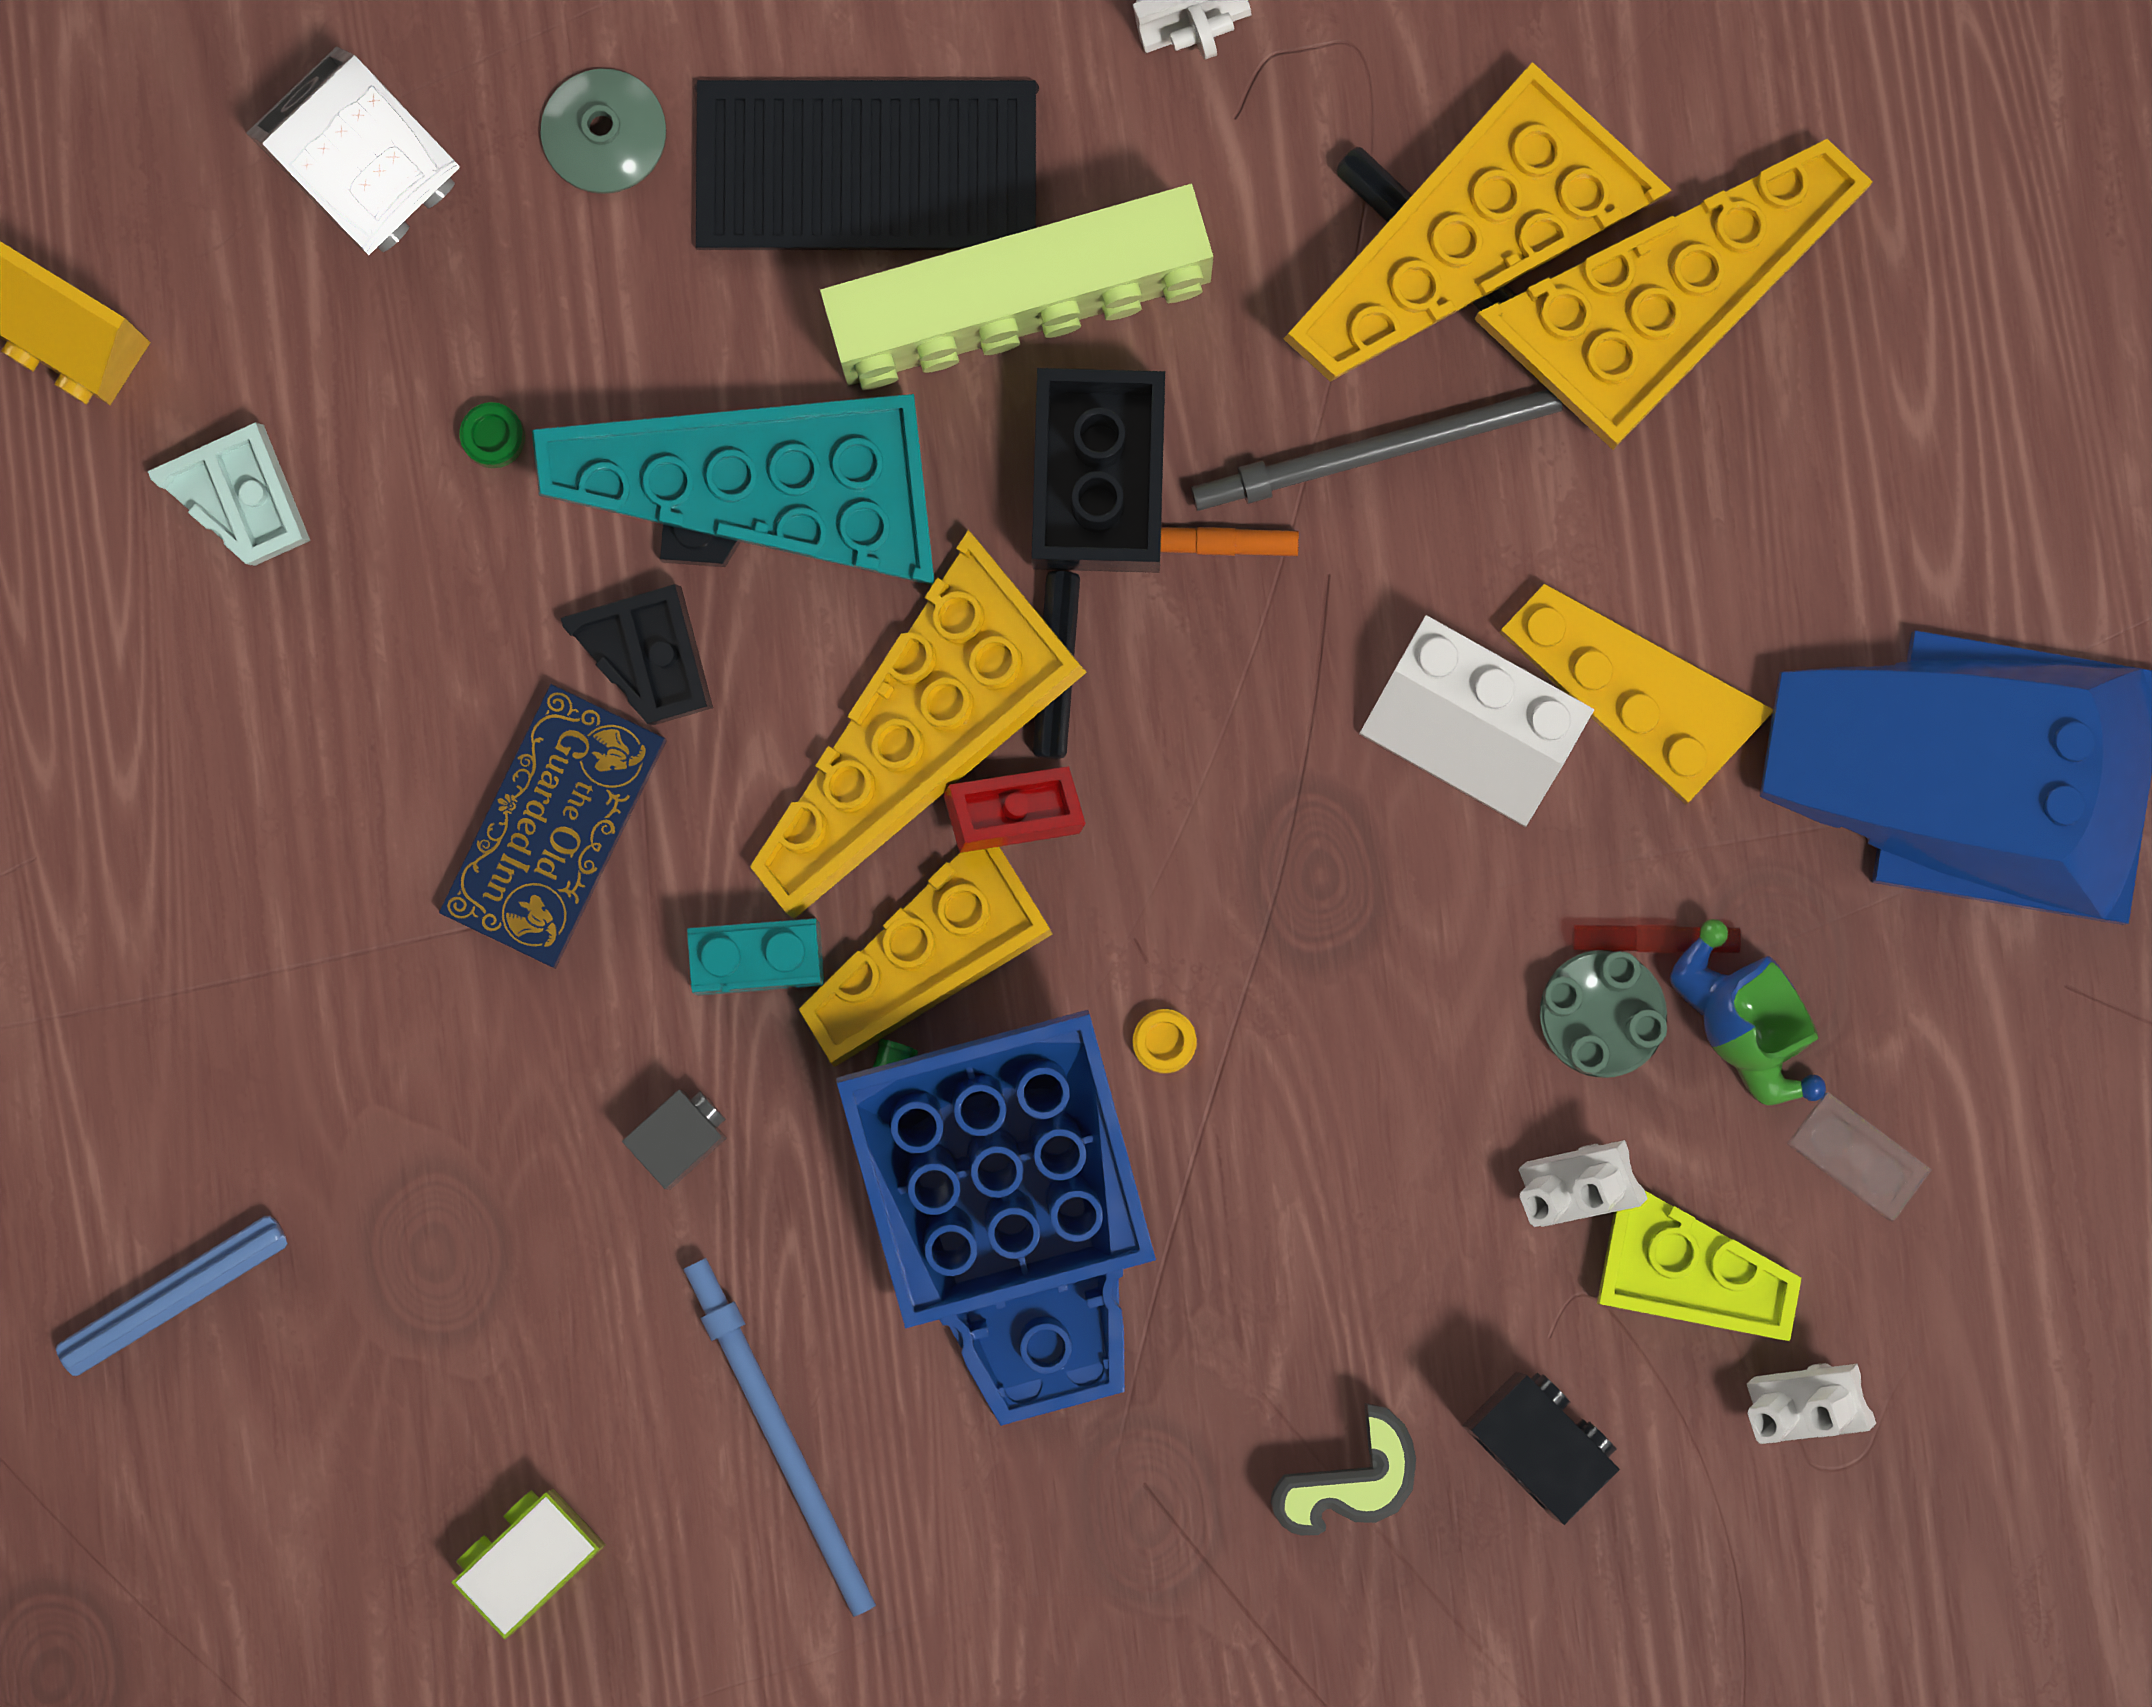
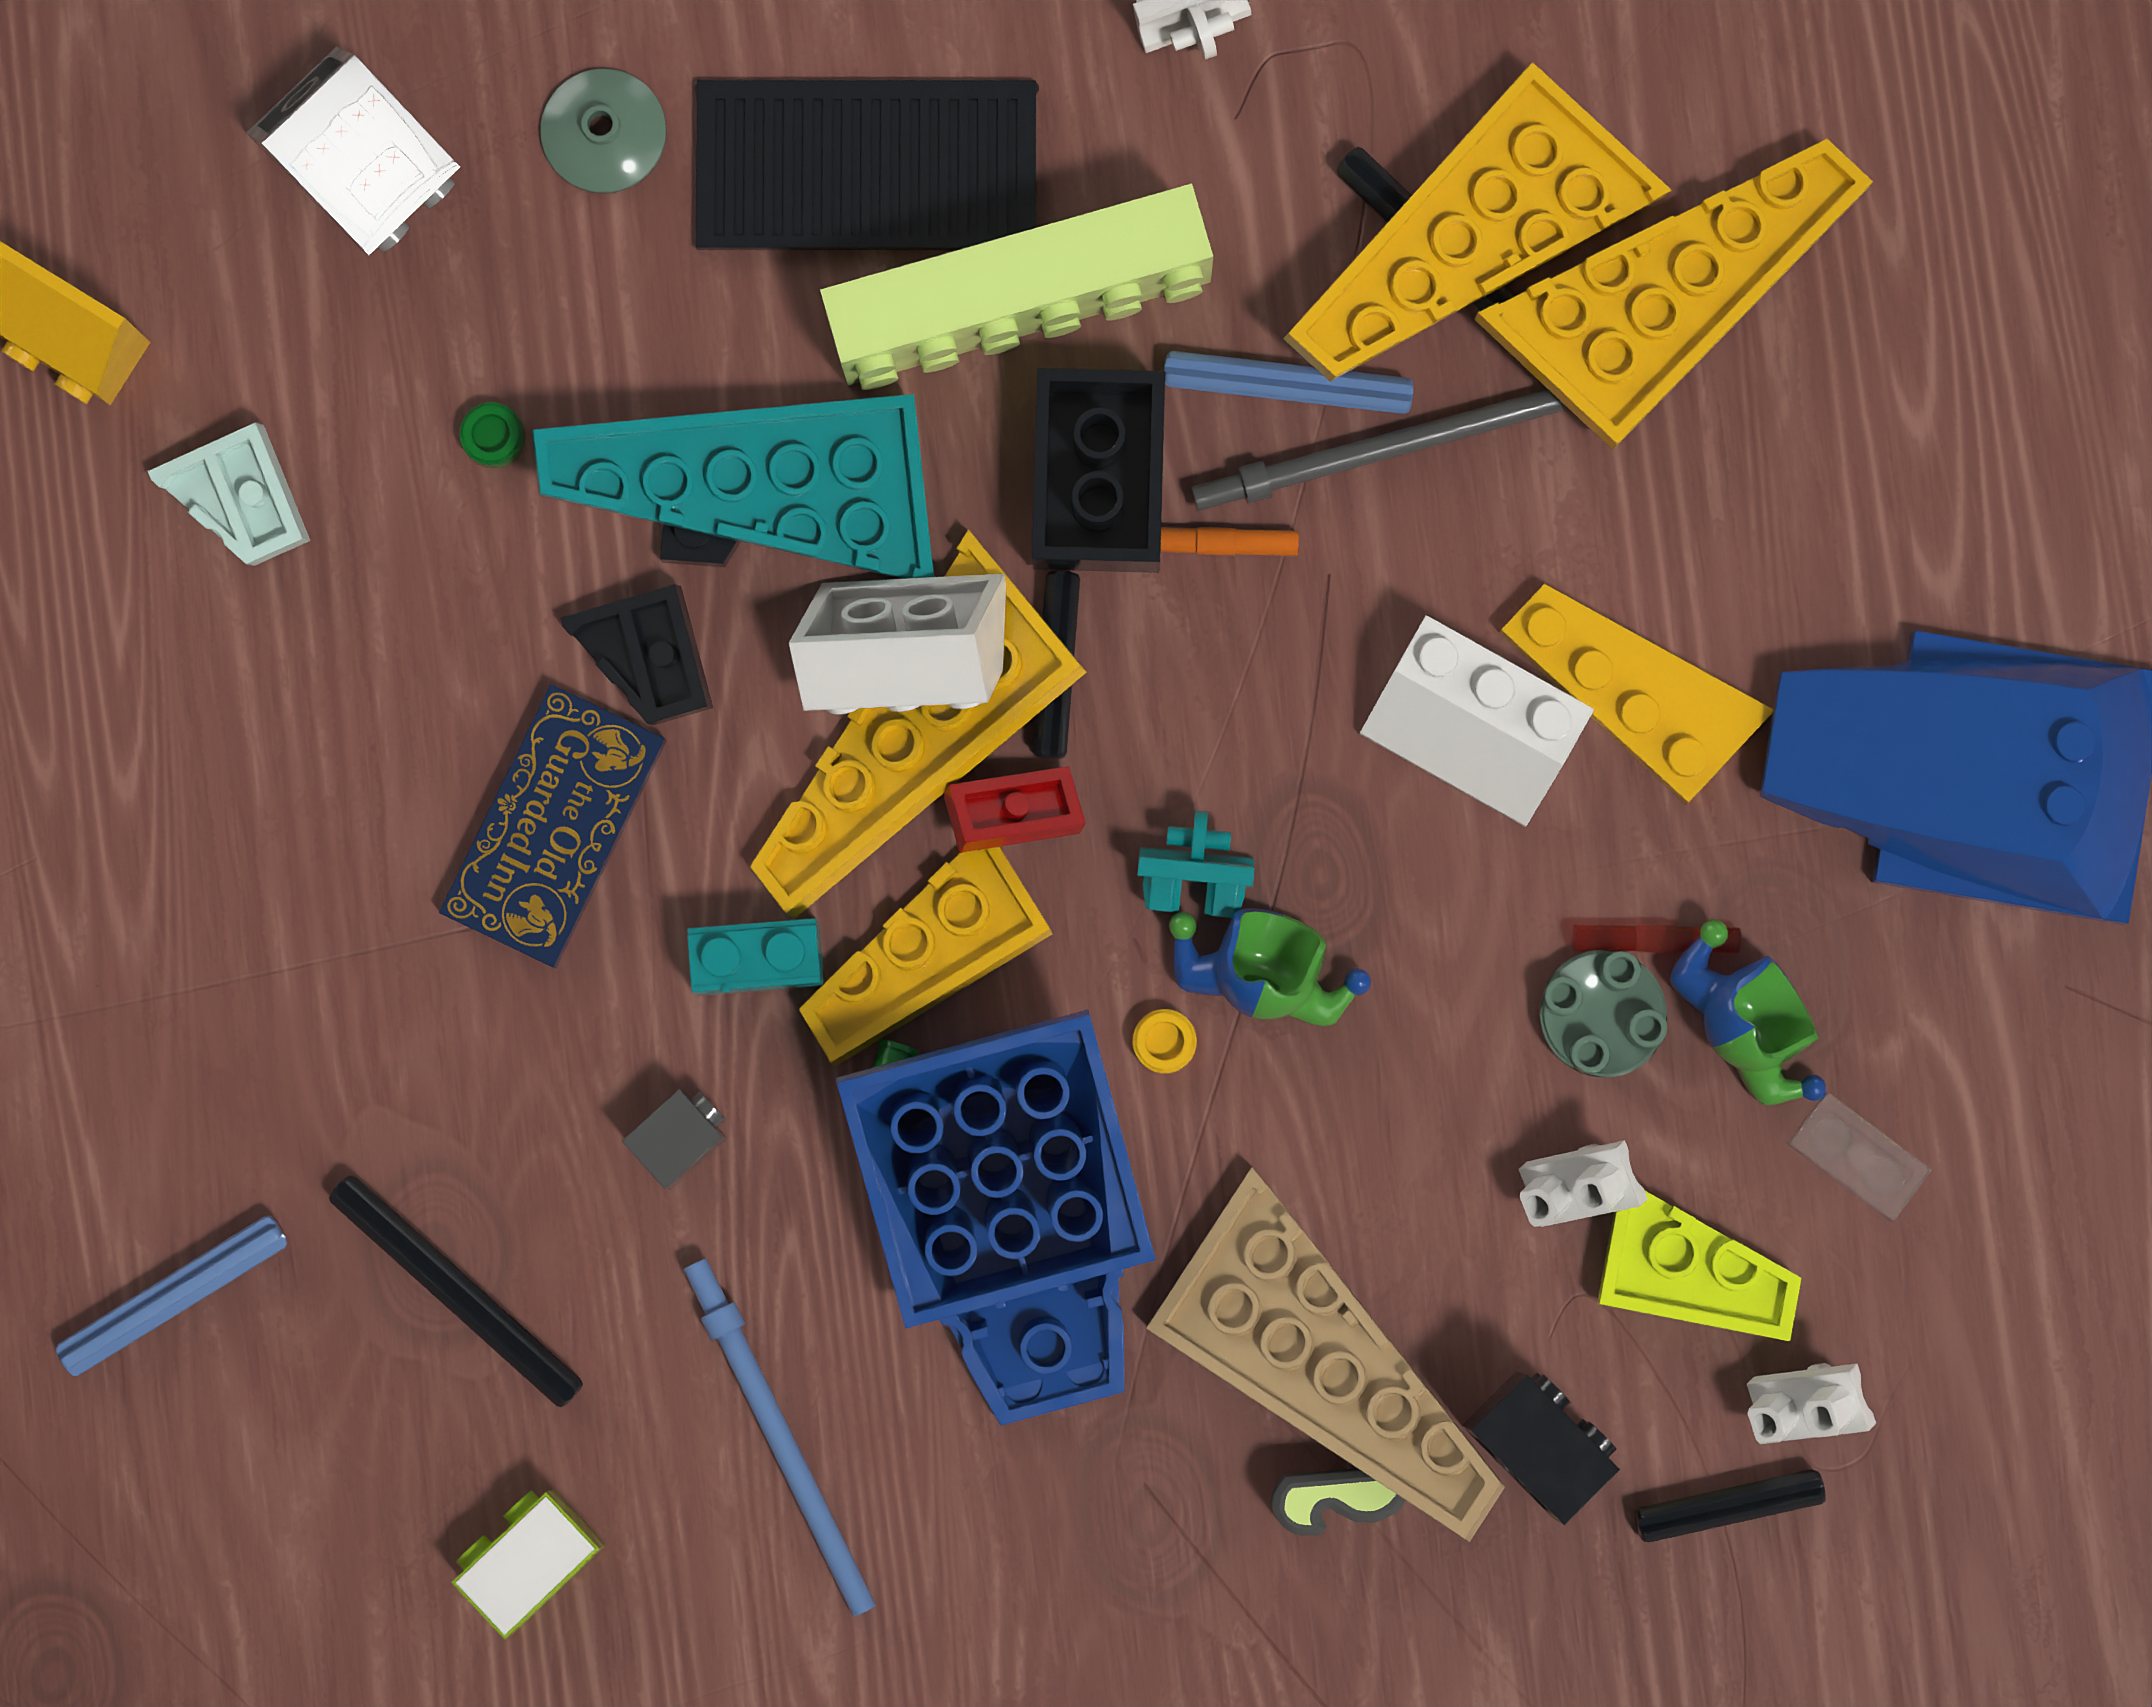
(455, 1291): none -> black axle
(901, 643): none -> white slope
(1167, 868): none -> teal hips
(1264, 968): none -> bright green piece
(1287, 382): none -> medium blue axle
(1296, 1339): none -> tan wing
(1730, 1505): none -> black axle

